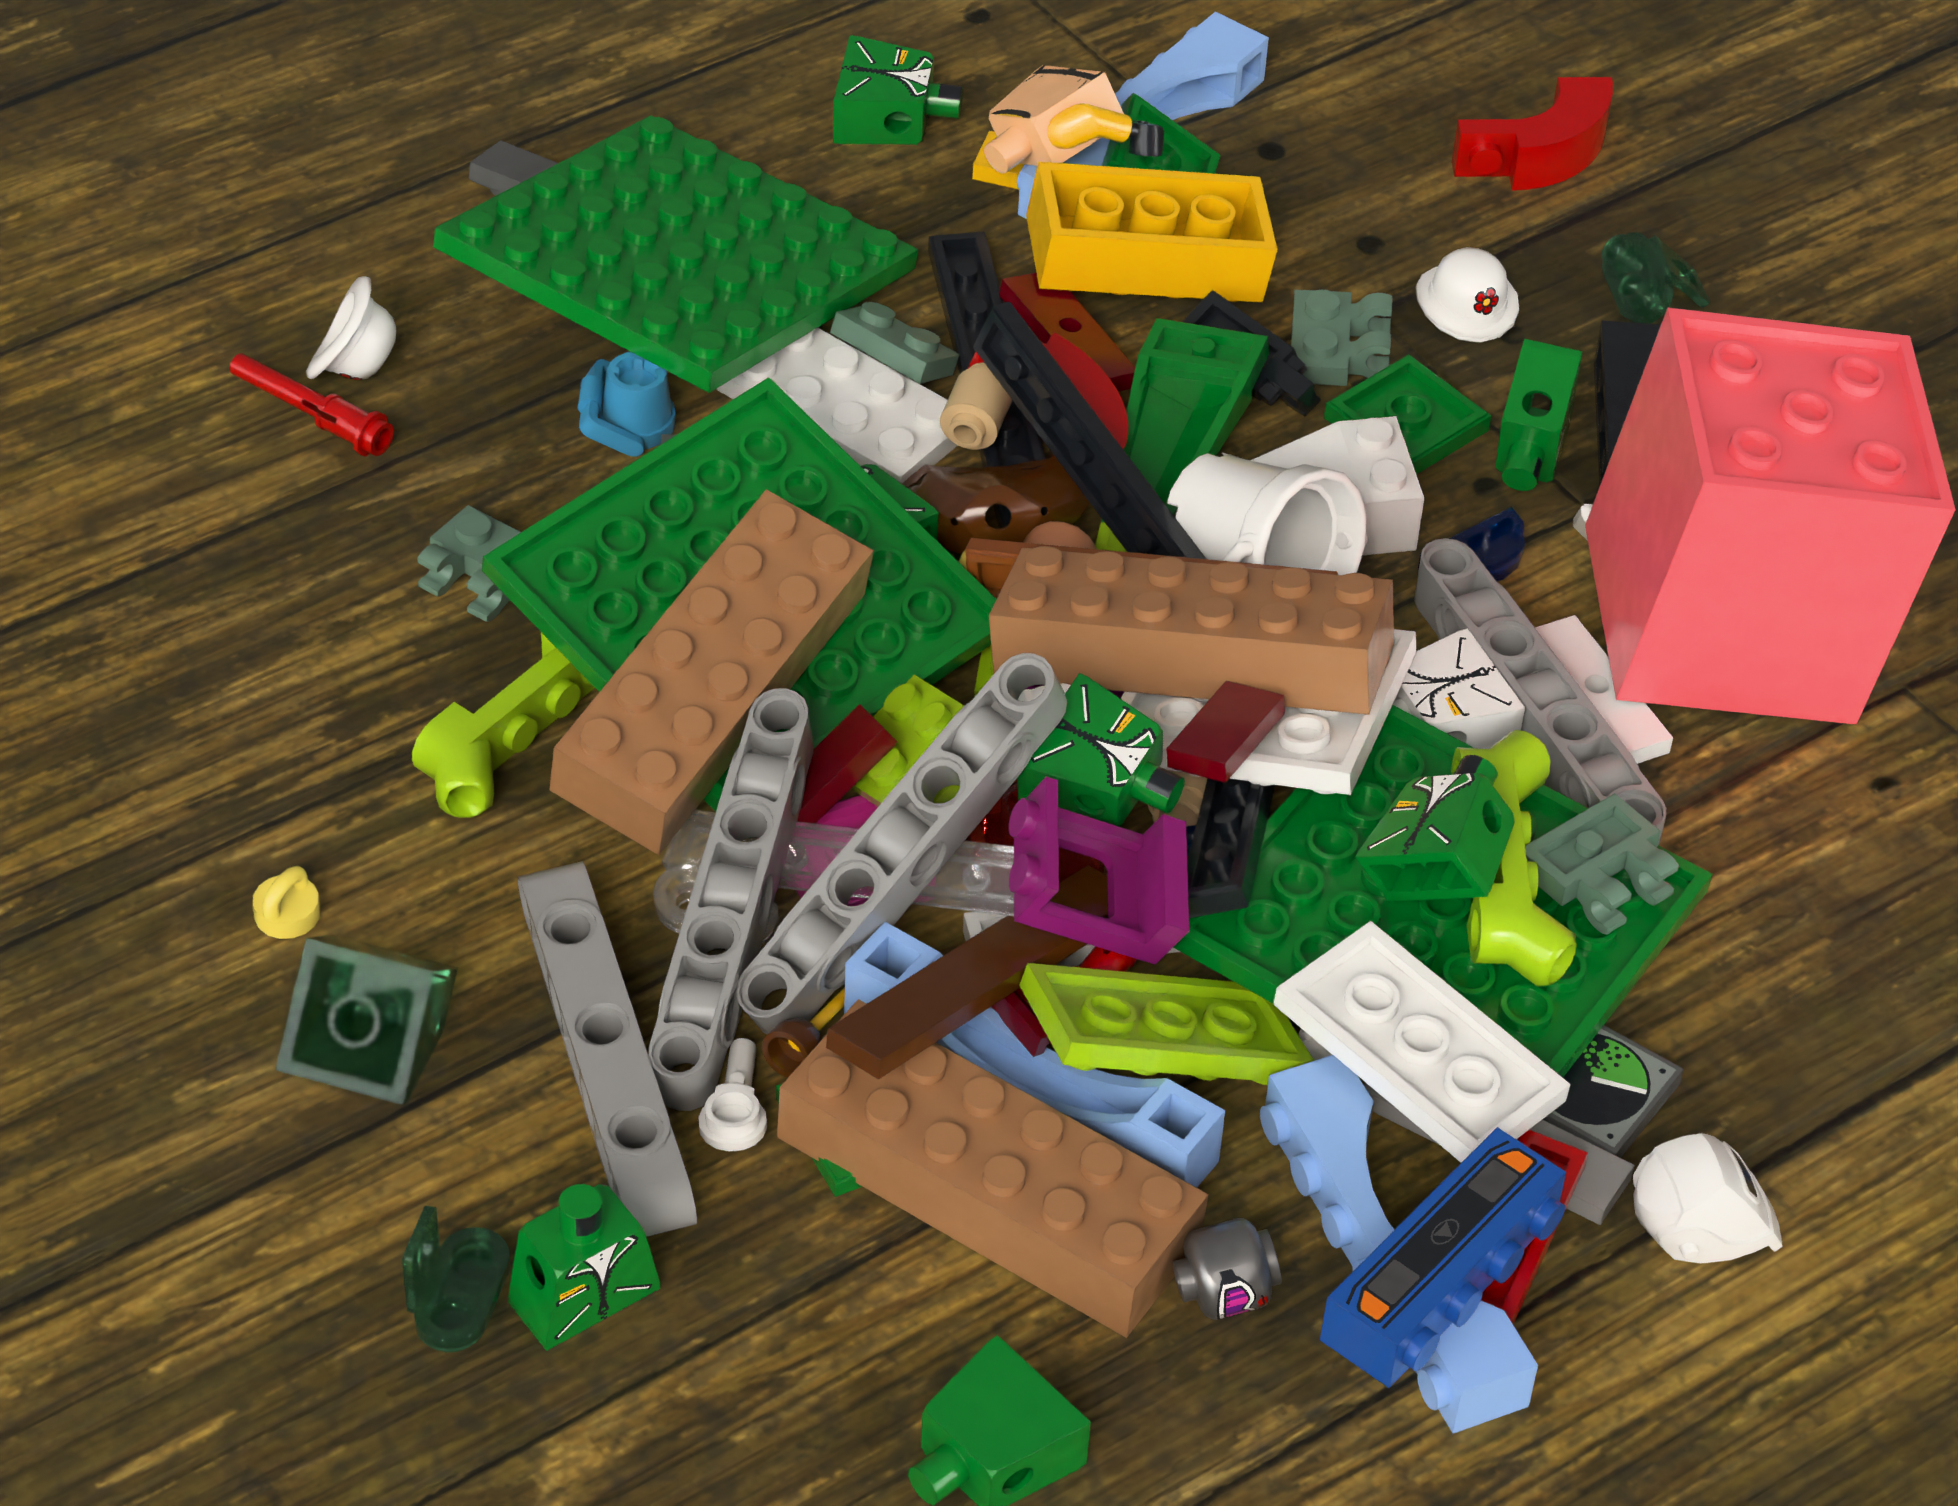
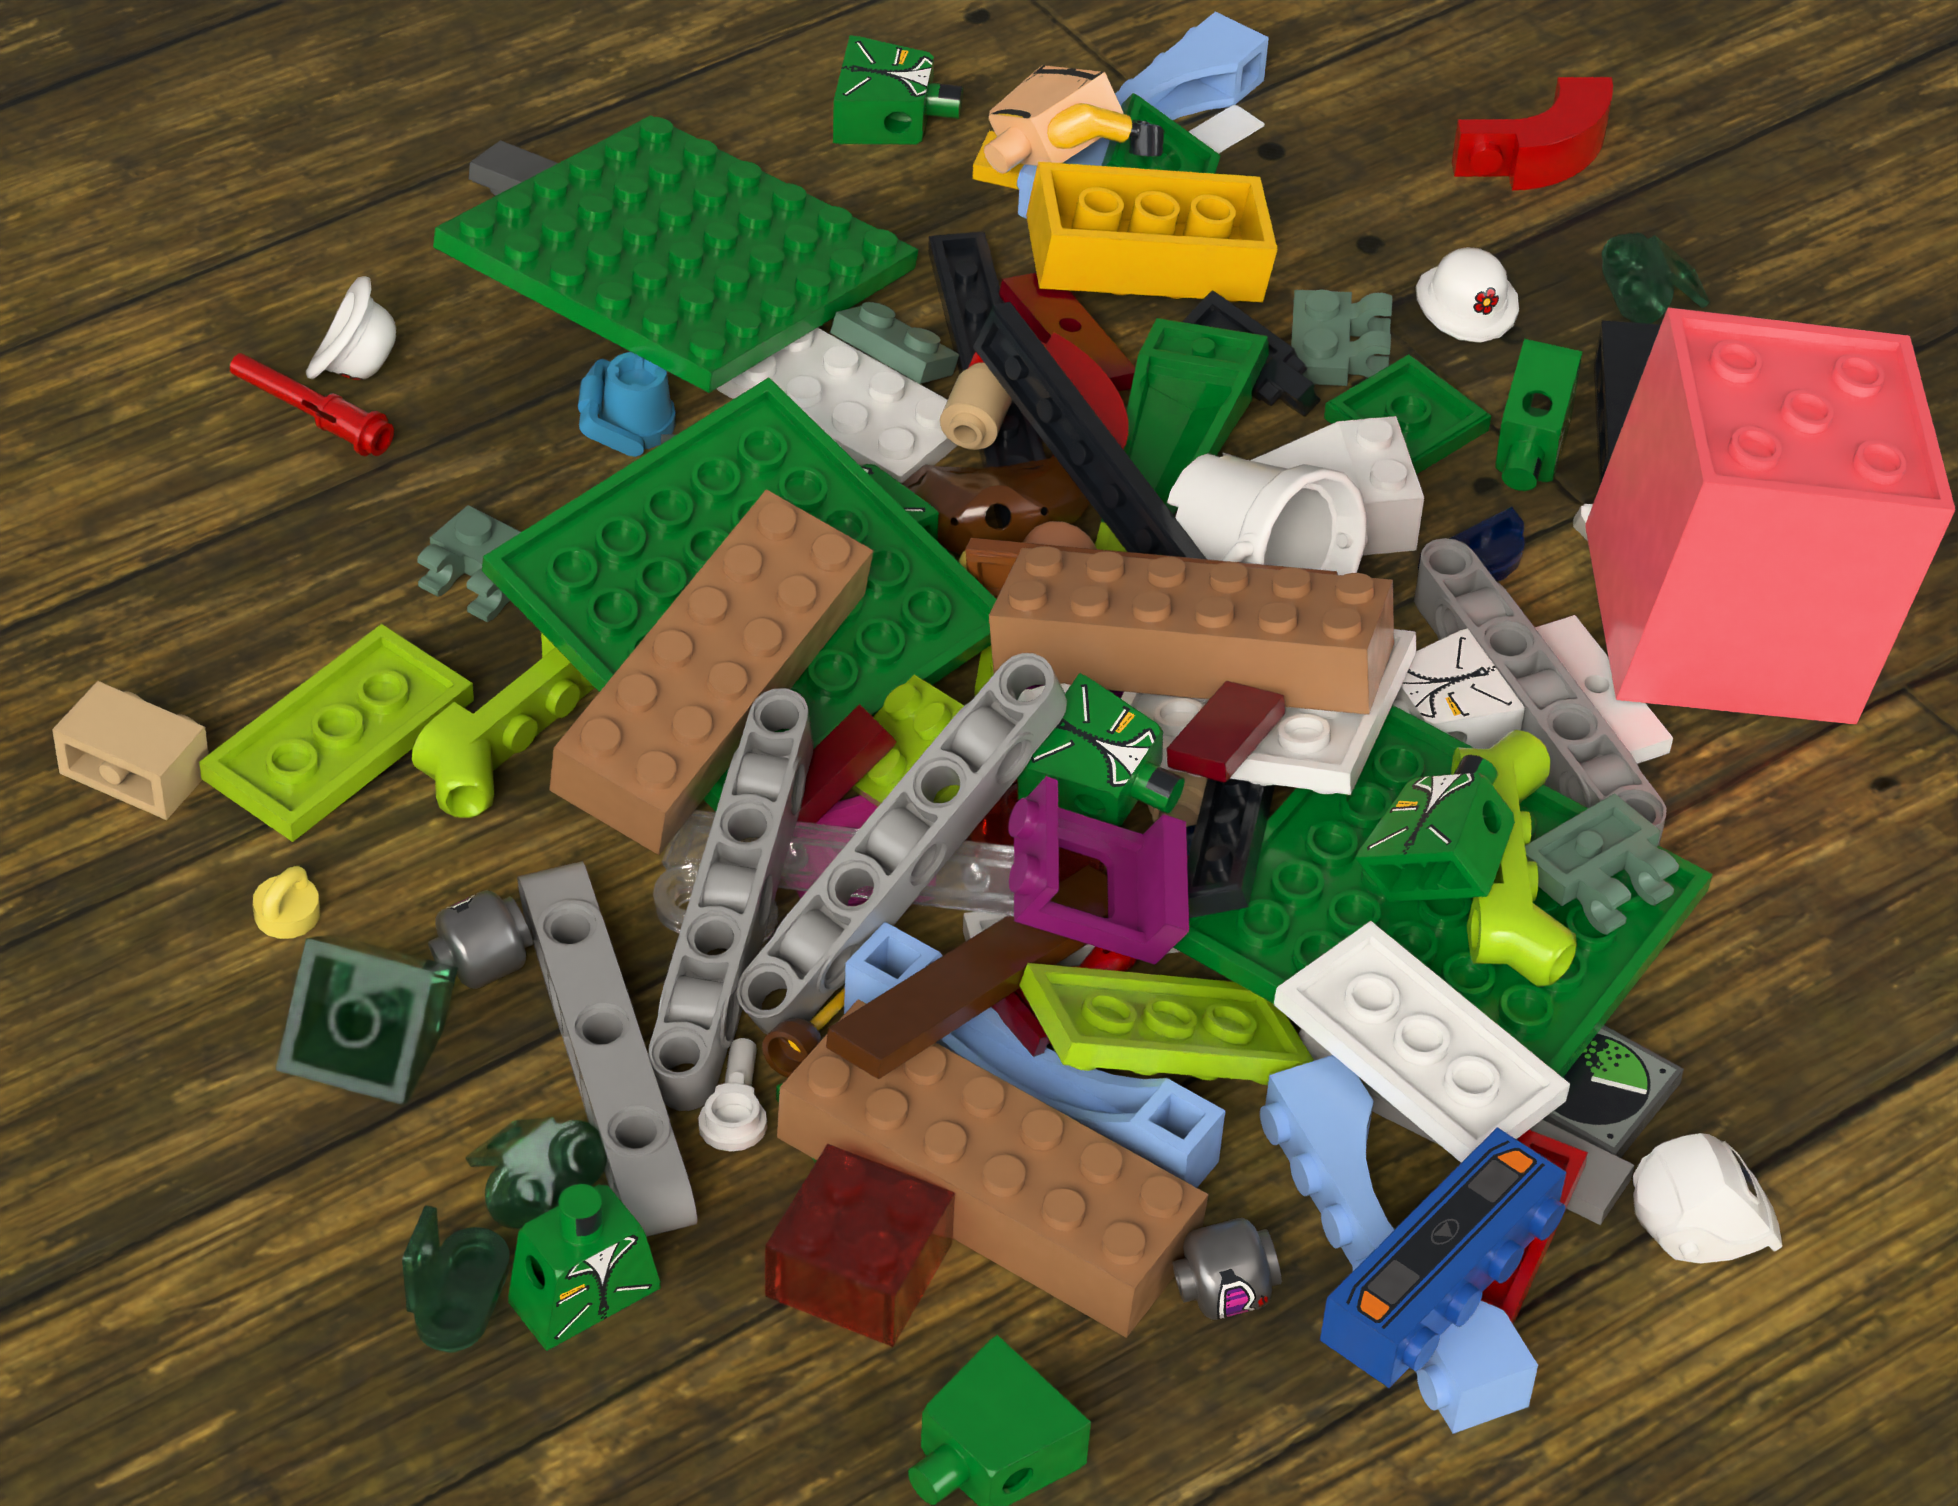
(131, 749): none -> tan brick
(334, 732): none -> lime plate
(481, 938): none -> flat silver head
(537, 1166): none -> clear green bracket
(859, 1244): none -> clear red brick
(1227, 128): none -> white sticker

